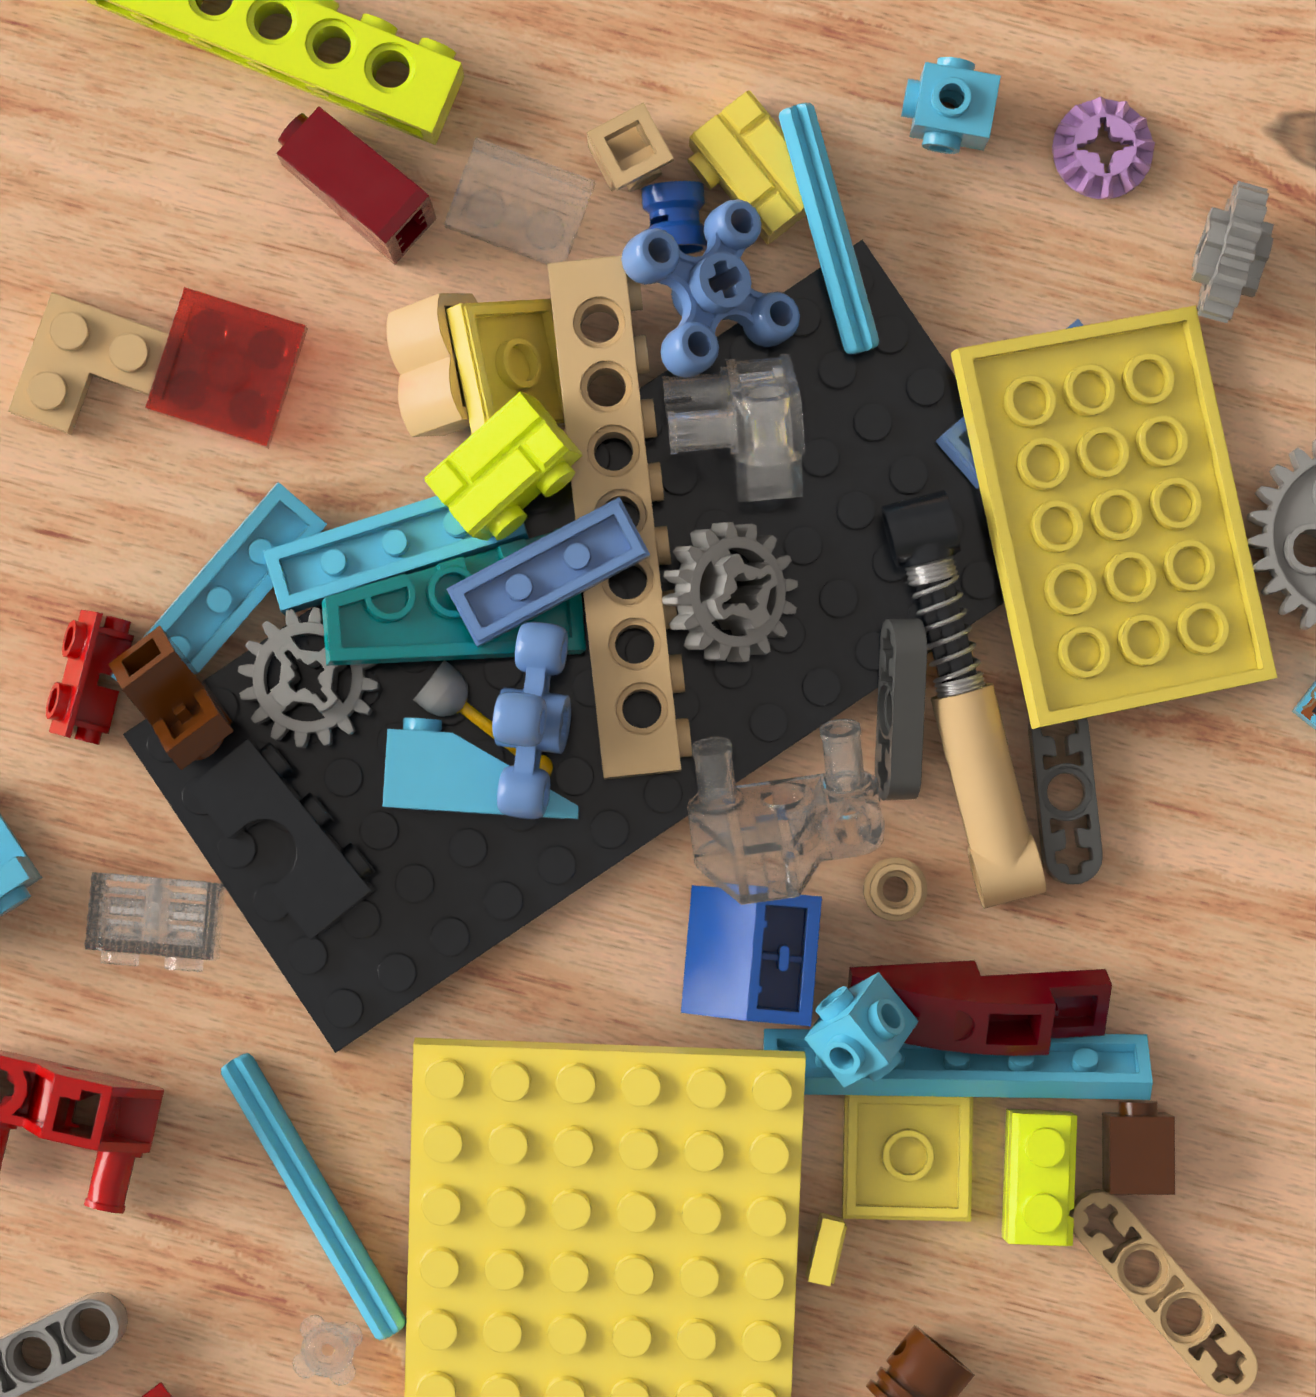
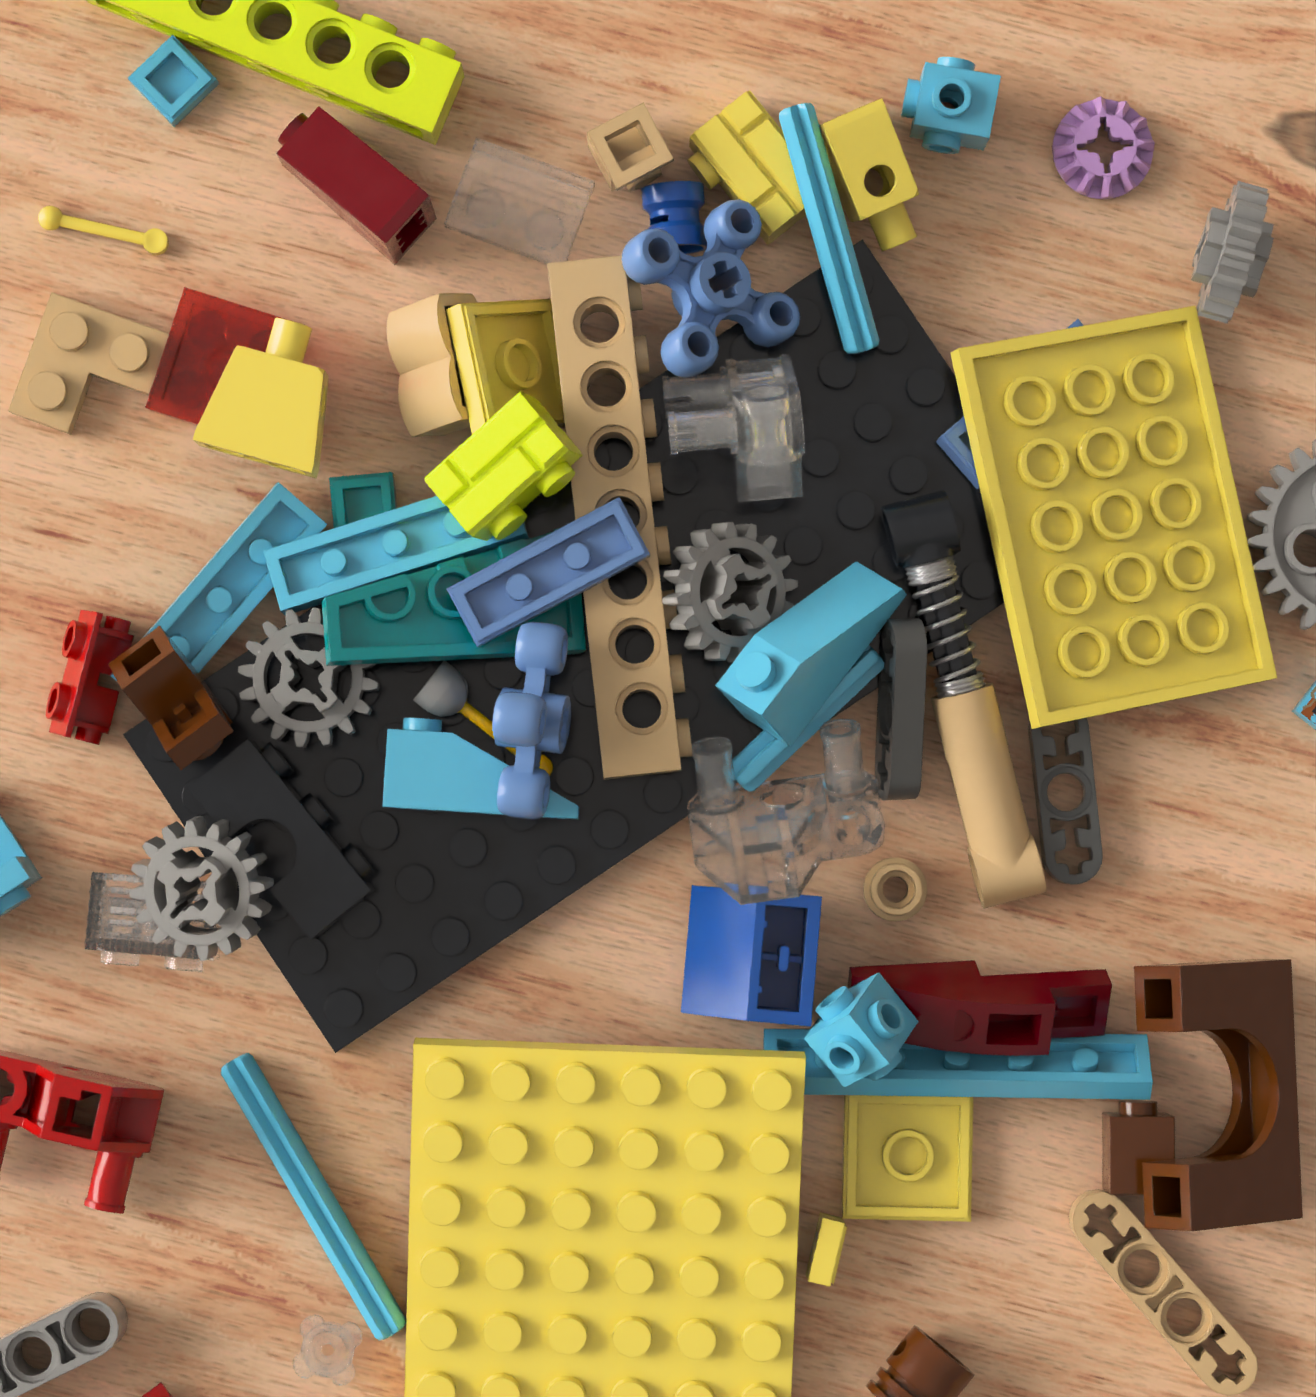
(154, 240): none -> light yellow hinge
(173, 80): none -> medium azure tile
(179, 875): none -> light grey gear
(269, 404): none -> light yellow torso
(361, 496): none -> teal tile
(768, 753): none -> medium azure axle
(808, 651): none -> medium azure slope
(864, 142): none -> light yellow torso
(1039, 1177): neon yellow brick -> none
(1255, 1163): none -> reddish brown arch

